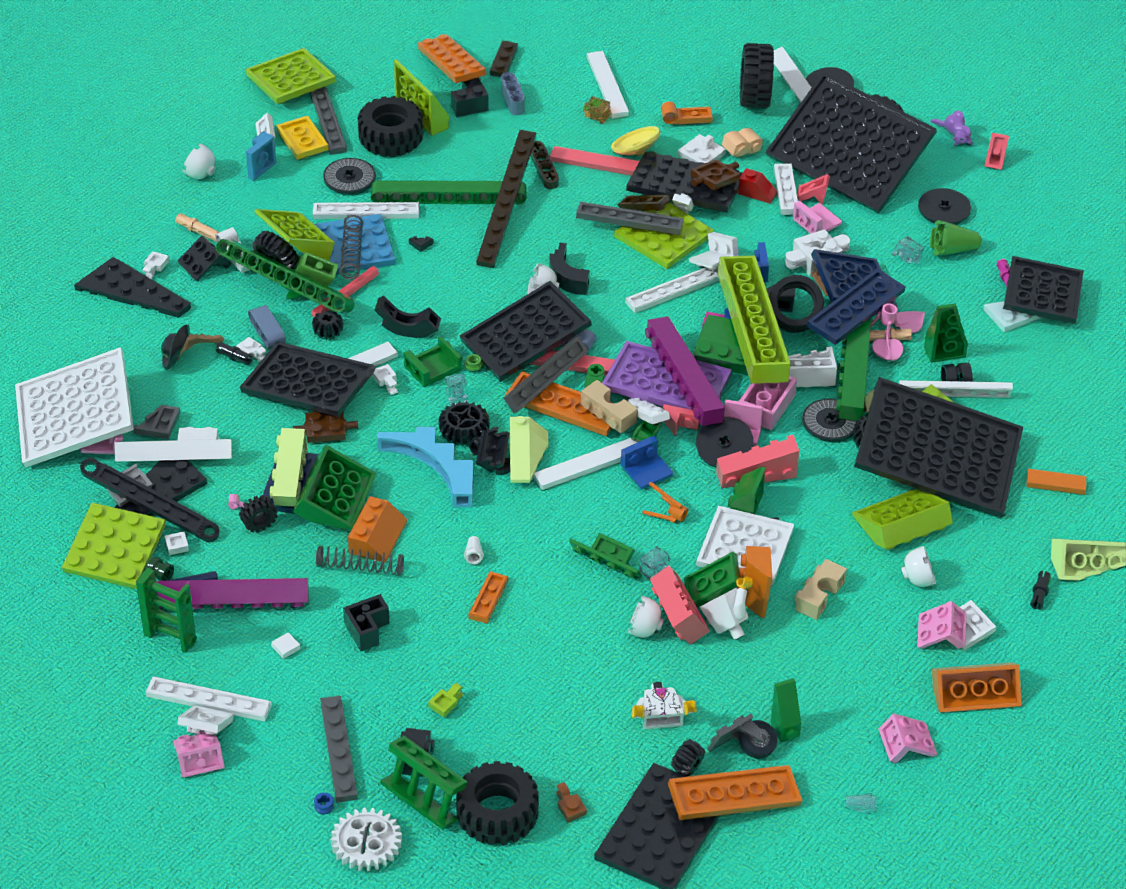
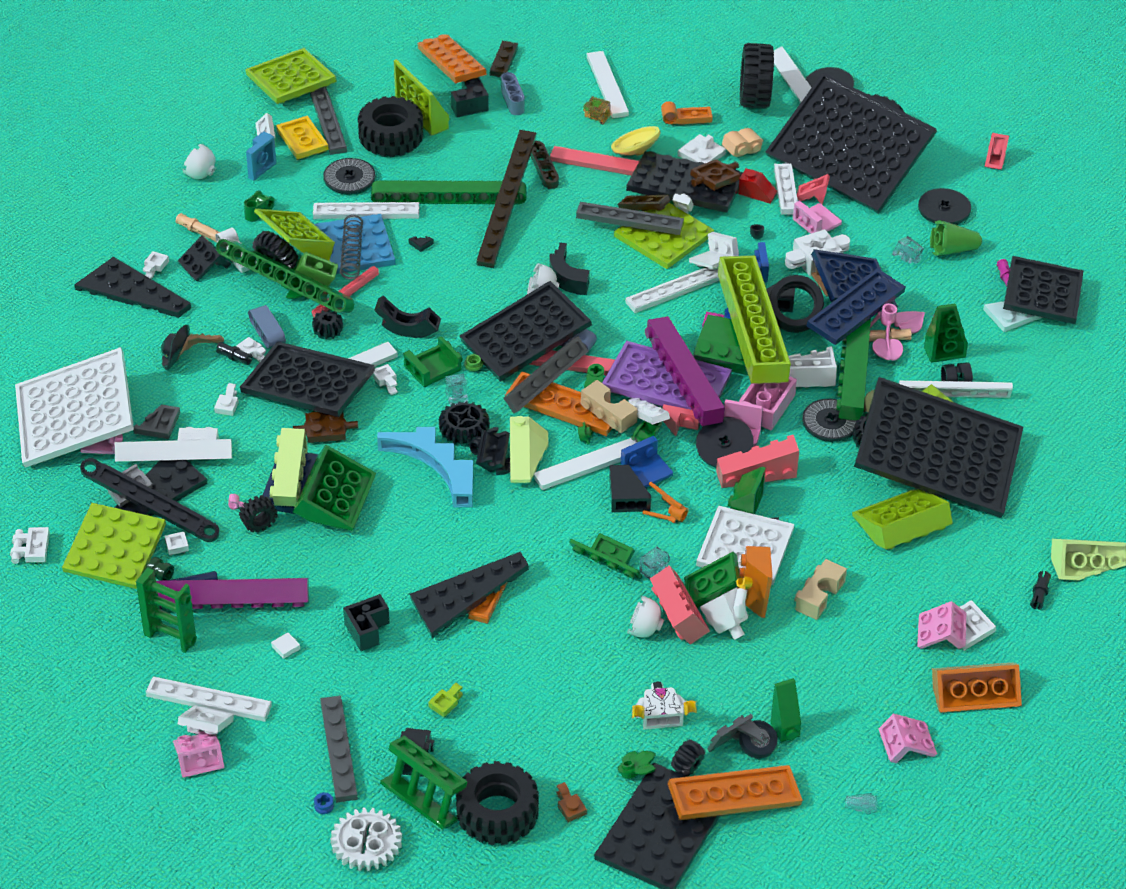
(36, 545): none -> white plate
(227, 403): none -> white plate
(257, 201): none -> green piece
(319, 558): dark grey piece -> none
(376, 529): orange slope -> none
(461, 594): none -> black wing
(473, 551): white cone -> none
(585, 433): none -> green plate
(627, 490): none -> black slope
(636, 763): none -> green plate
(757, 231): none -> black hinge
(918, 568): white cylinder -> none
(956, 126): medium lavender animal -> none
(1056, 481): orange tile -> none

